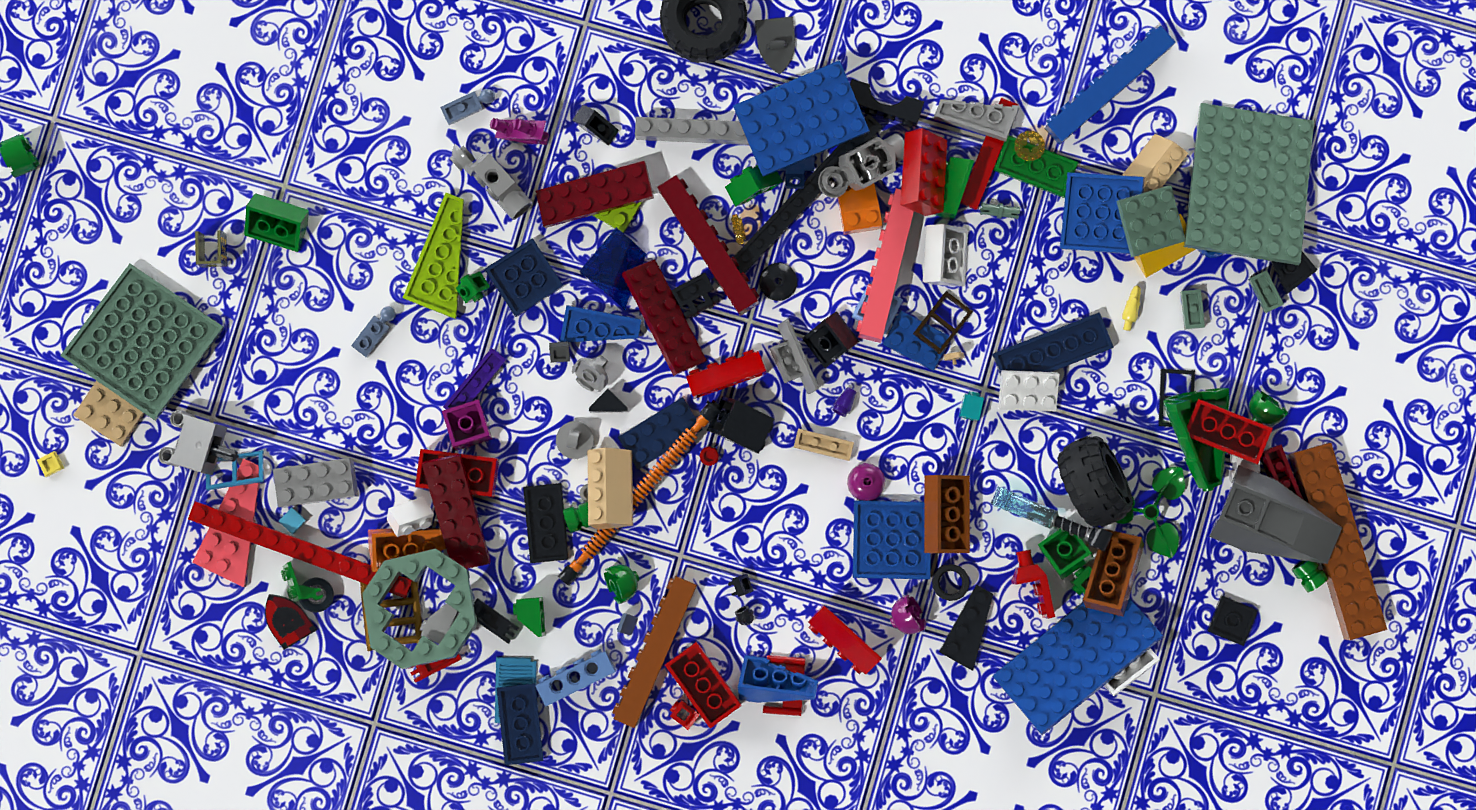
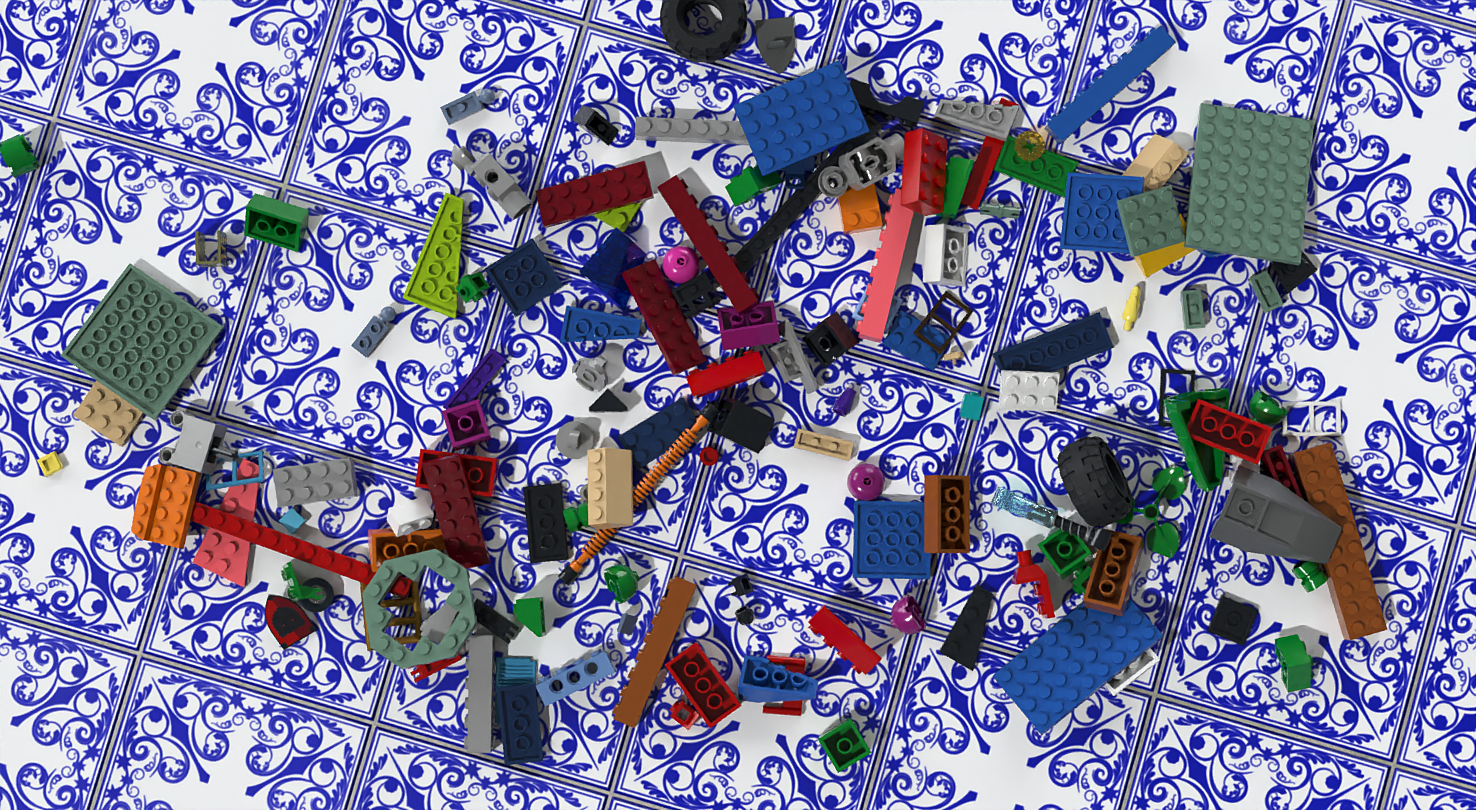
(165, 505): none -> orange plate
(480, 693): none -> light grey brick
(520, 131): magenta connector -> none
(559, 352): dark grey plate -> none
(677, 272): none -> dark pink cylinder
(738, 229): clear yellow gear -> none
(751, 329): none -> magenta slope
(775, 291): black dish -> none
(844, 745): none -> green brick
(965, 582): black tyre -> none
(1294, 662): none -> green brick
(1311, 419): none -> white window

